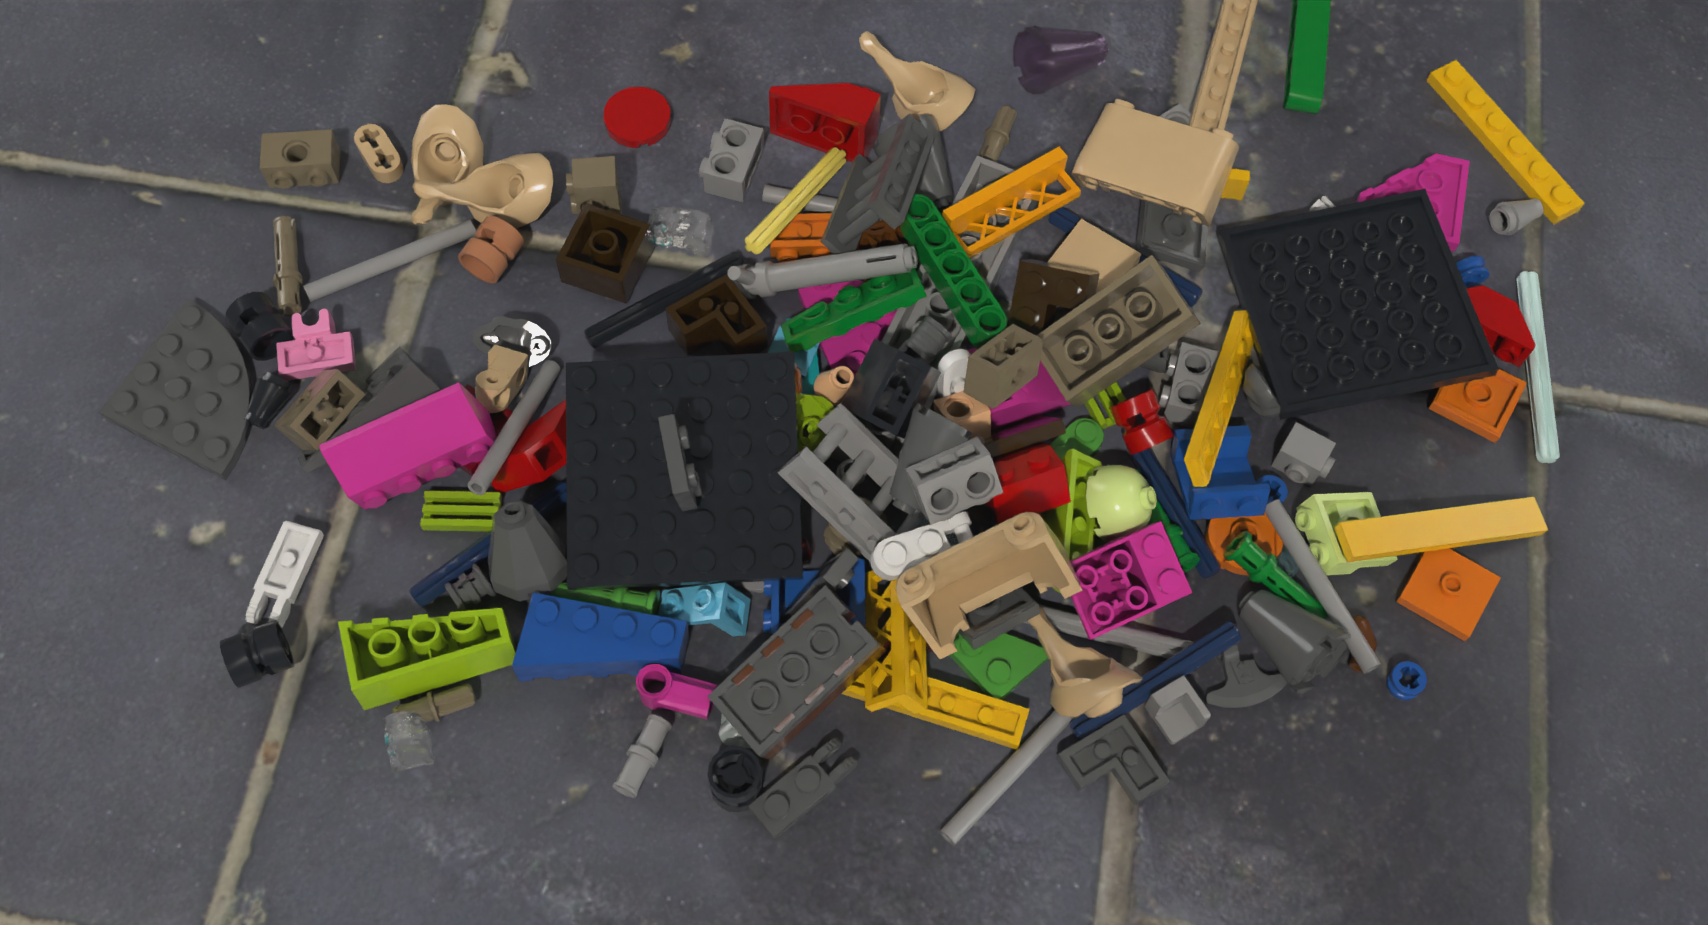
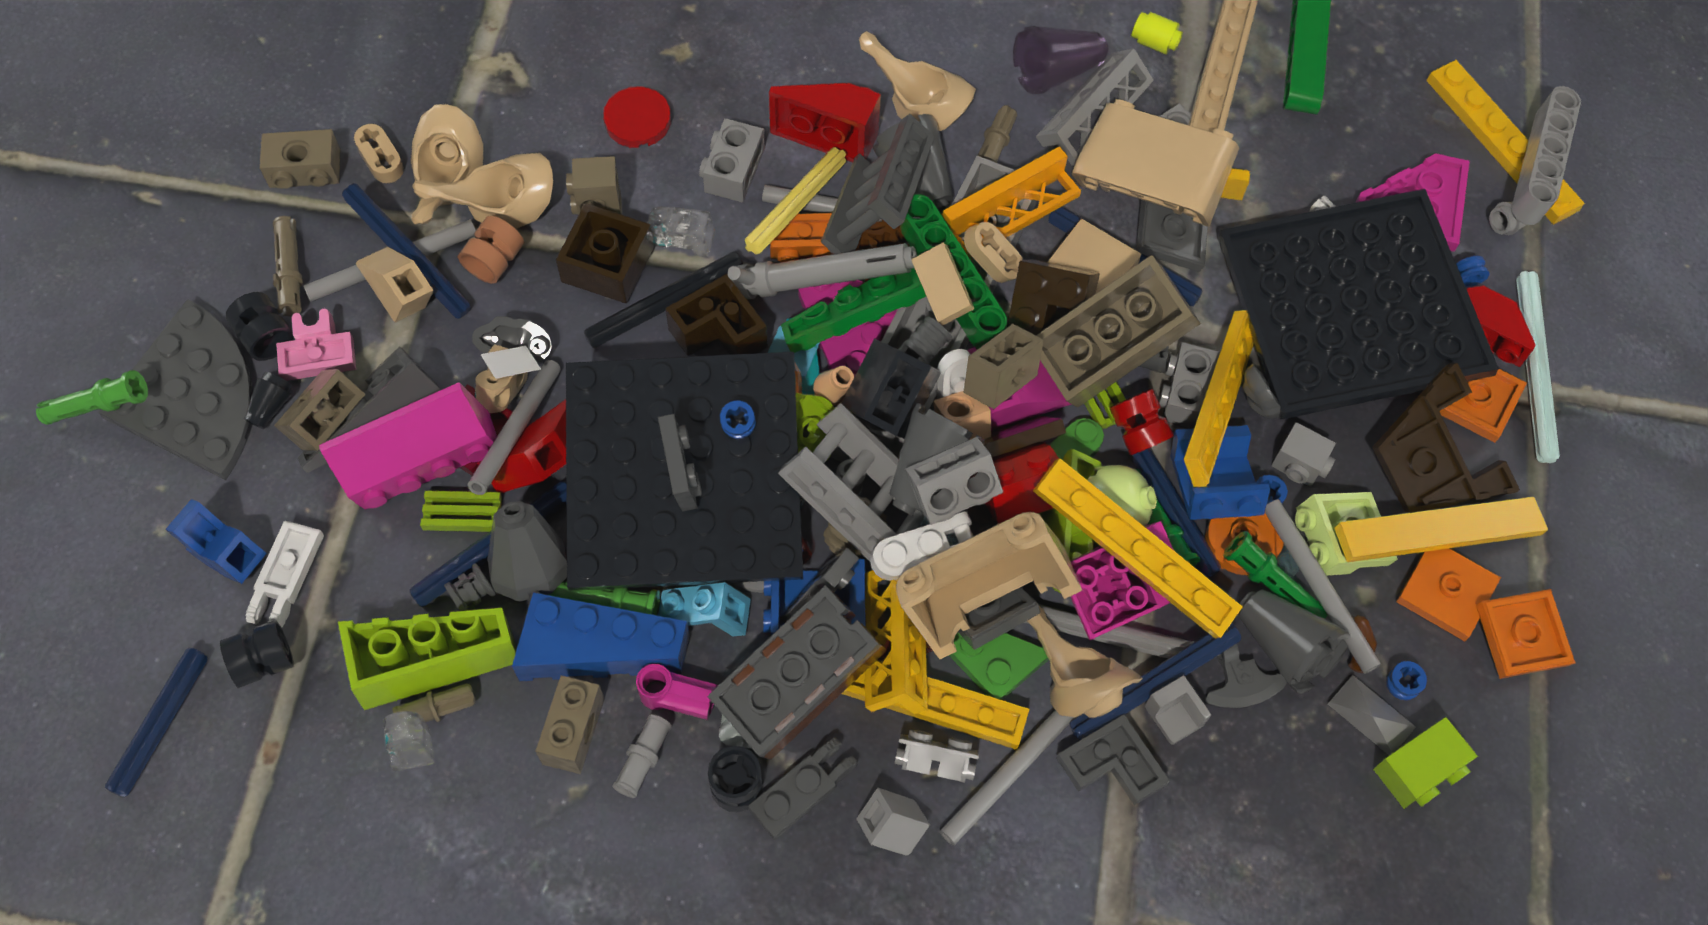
(104, 395): none -> bright green pin
(156, 722): none -> dark blue axle
(215, 543): none -> blue brick
(396, 282): none -> tan slope
(398, 241): none -> dark blue axle
(510, 362): none -> white sticker
(570, 724): none -> dark tan brick
(740, 430): none -> blue bush
(892, 822): none -> light grey panel
(942, 284): none -> tan tile
(952, 756): none -> light grey hinge
(994, 251): none -> tan beam
(1090, 95): none -> light grey fence
(1137, 548): none -> yellow plate
(1157, 32): none -> neon yellow brick
(1371, 715): none -> light grey slope
(1424, 458): none -> dark brown wing
(1425, 763): none -> lime brick
(1525, 633): none -> orange plate
(1546, 155): none -> light grey beam

